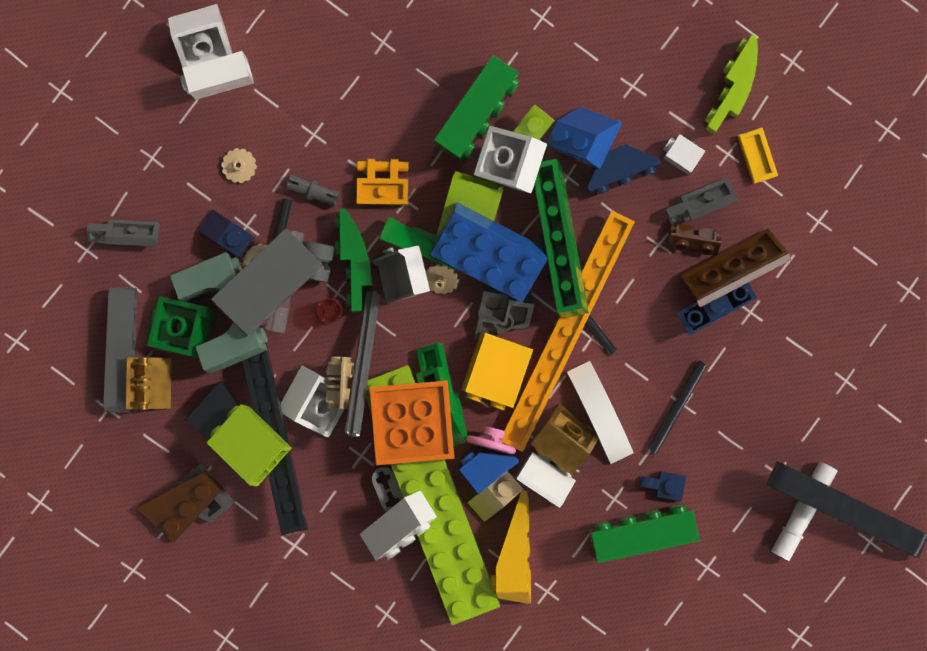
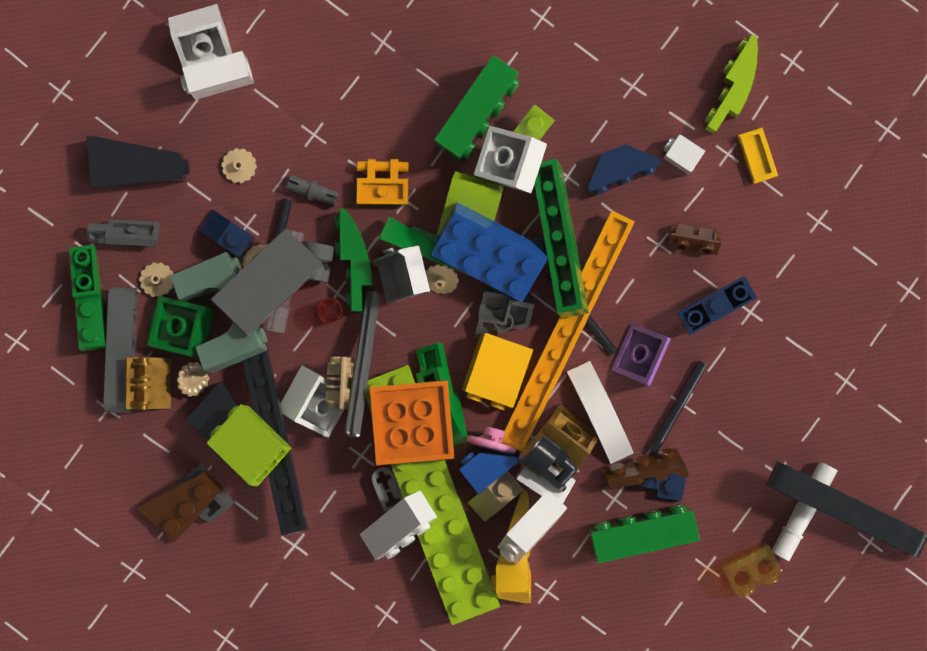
(88, 297): none -> green slope
(127, 164): none -> black slope
(156, 279): none -> tan piece
(192, 379): none -> tan piece
(531, 528): none -> white brick
(540, 455): none -> black piece
(584, 136): blue slope -> none
(641, 354): none -> medium lavender slope
(656, 467): none -> reddish brown wing
(702, 202): dark grey hinge -> none
(734, 267): reddish brown tile -> none
(748, 562): none -> clear yellow brick

